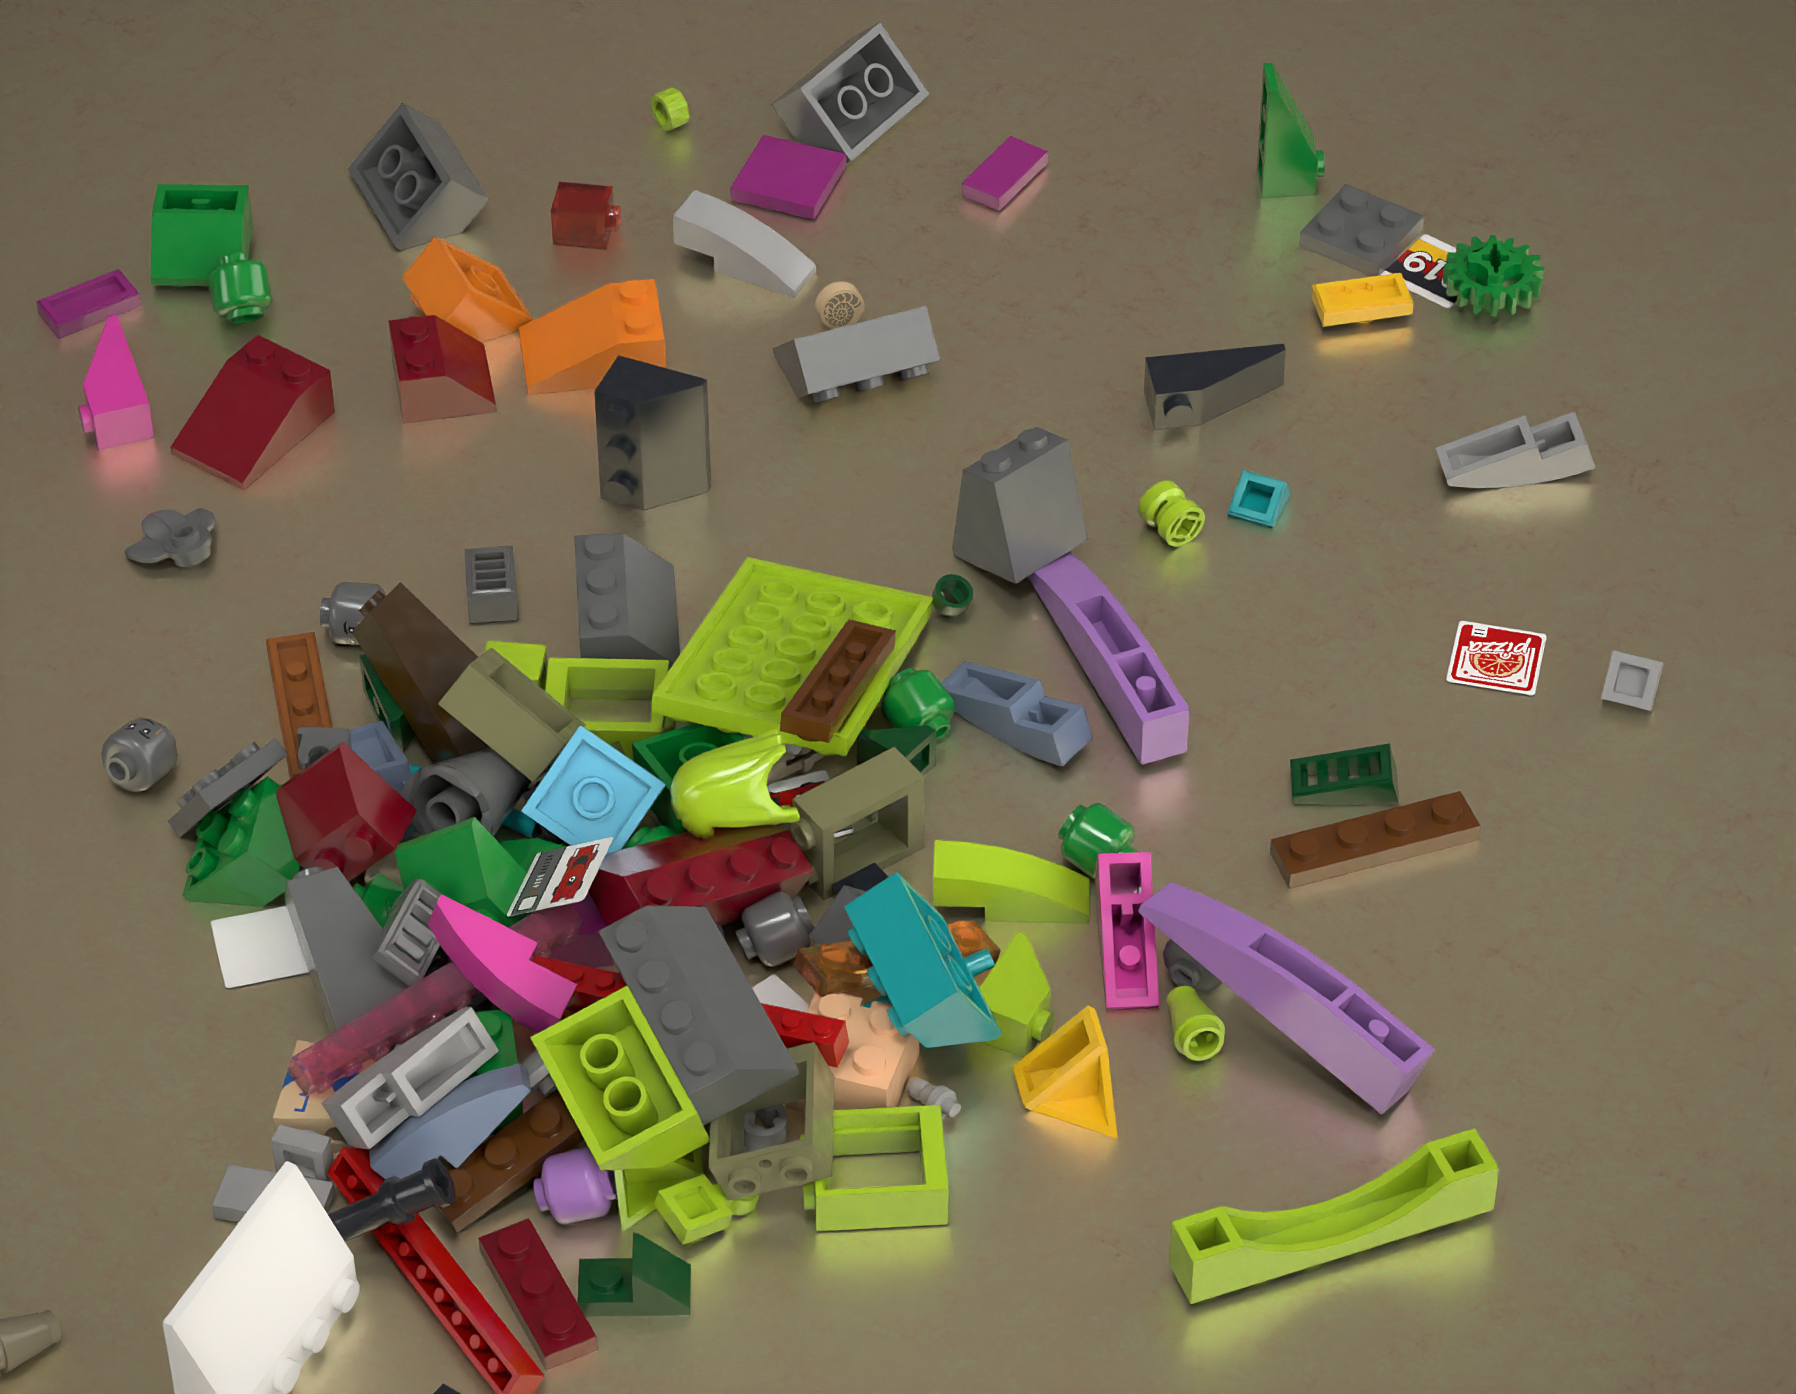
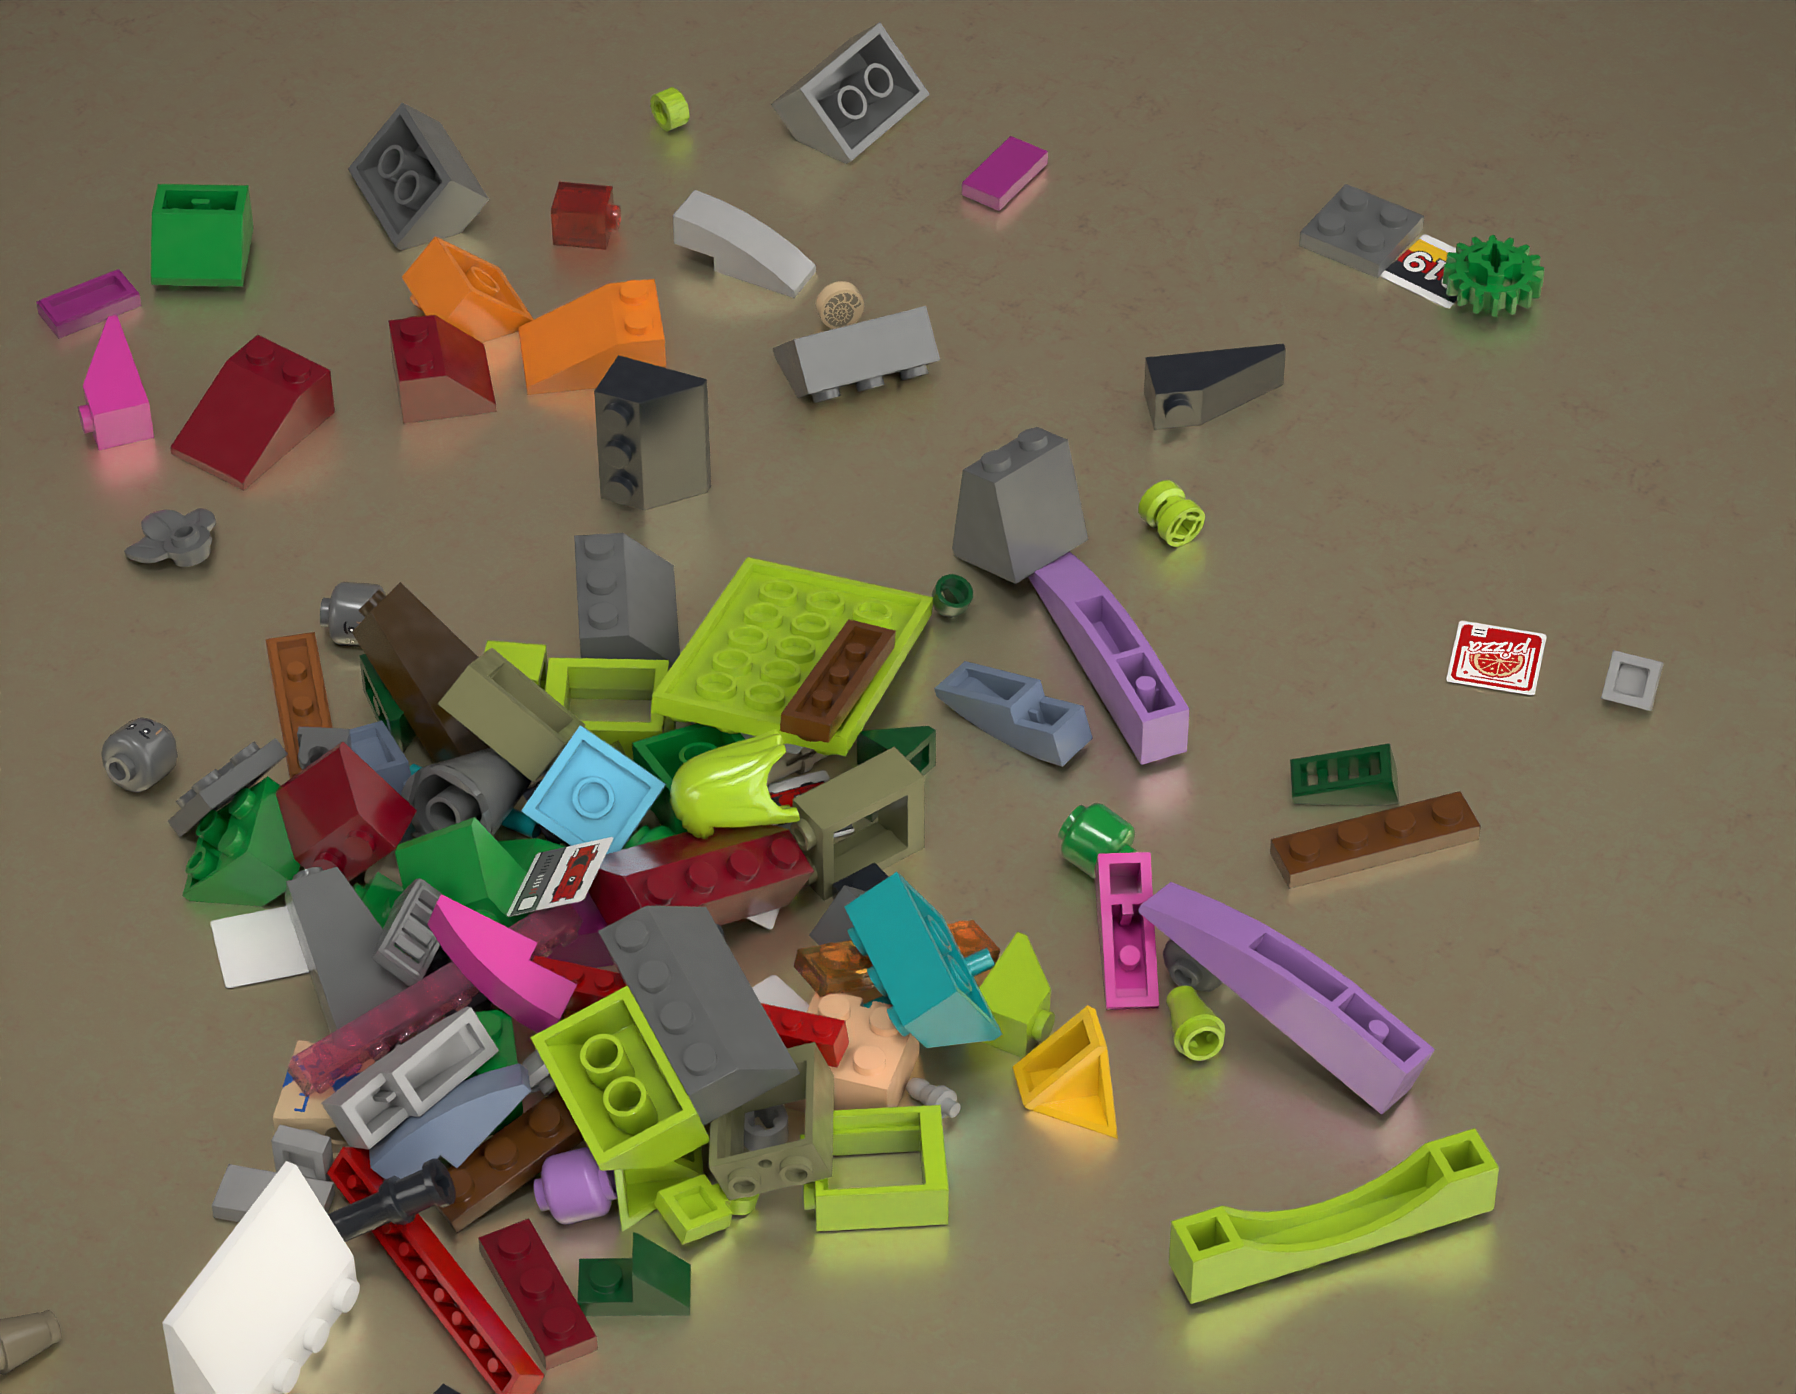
(239, 289): green head -> none
(491, 584): dark grey slope -> none
(775, 928): dark grey head -> none
(788, 177): magenta tile -> none
(918, 700): green head -> none
(1008, 884): lime slope -> none
(1259, 499): teal slope -> none
(1286, 144): green slope -> none
(1362, 299): yellow plate -> none
(1517, 454): light grey slope -> none

